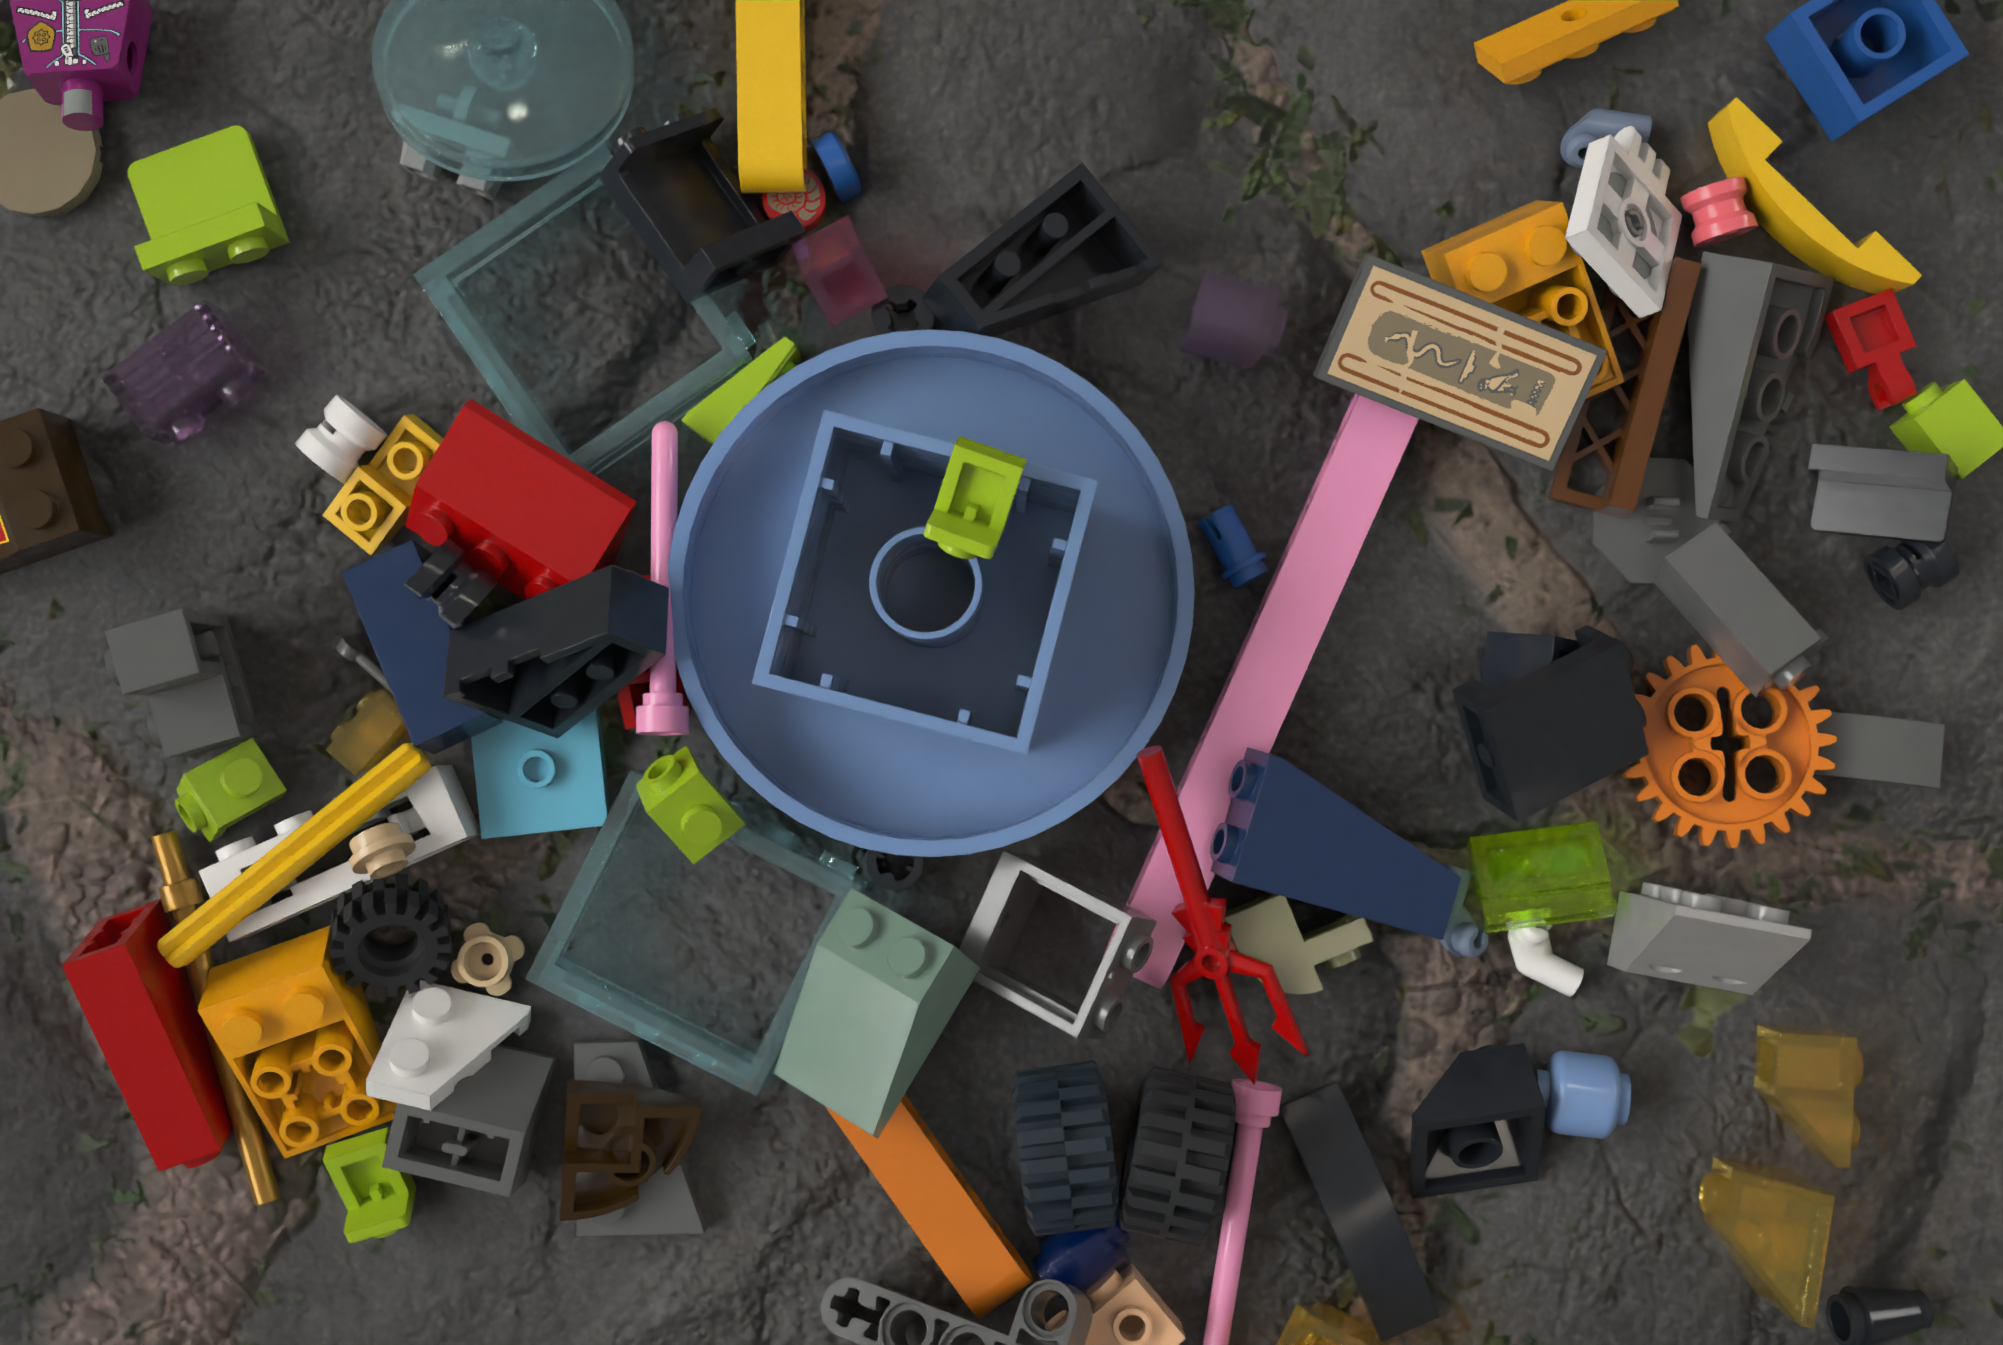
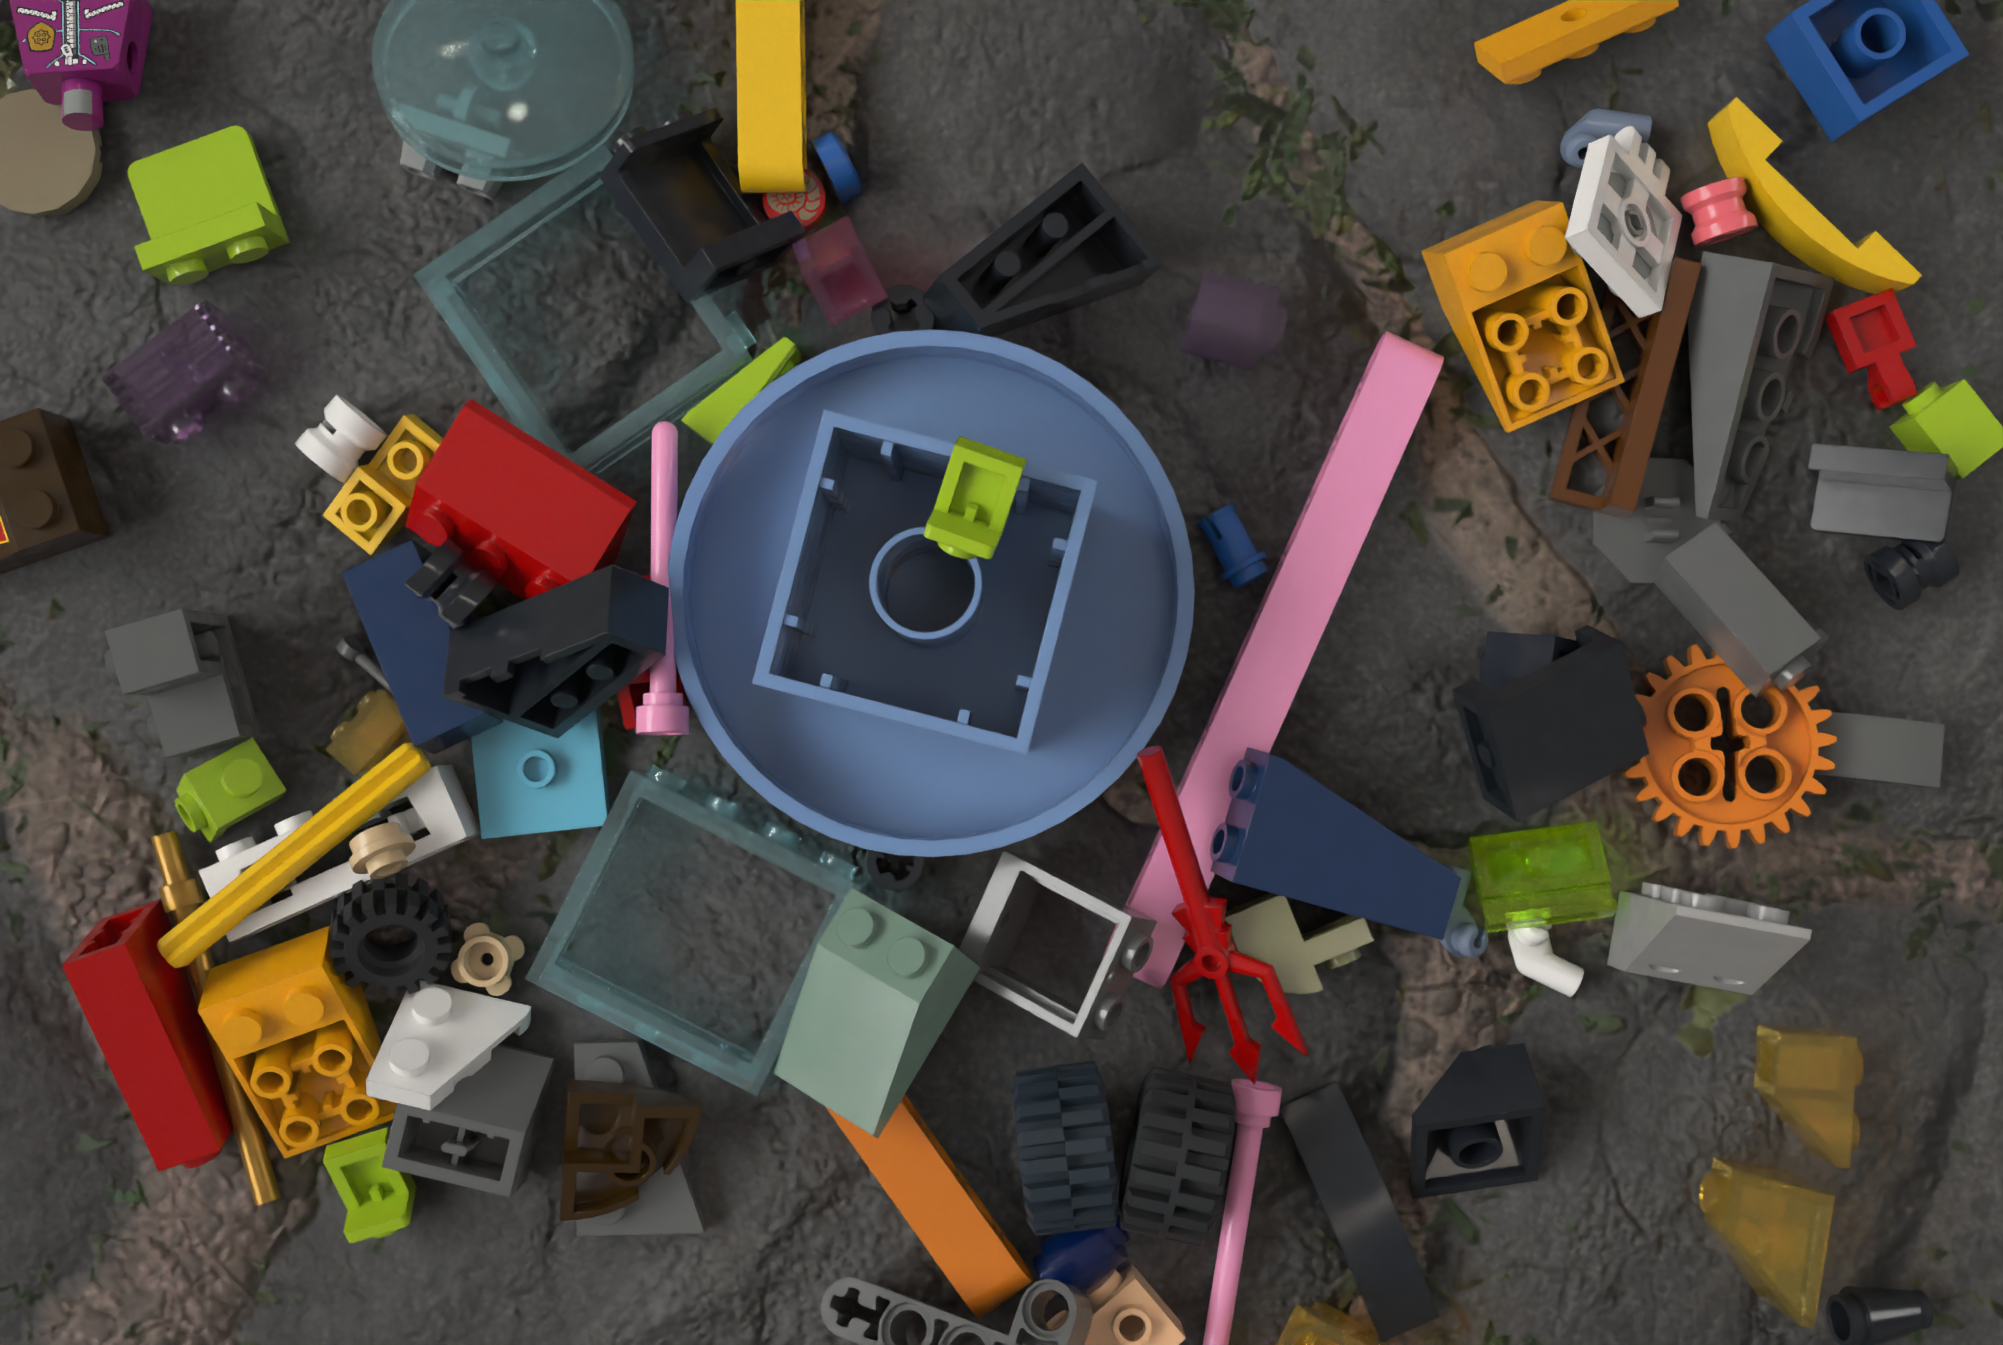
(687, 804): lime bracket -> none
(1459, 362): tile -> none
(1584, 1094): medium blue head -> none

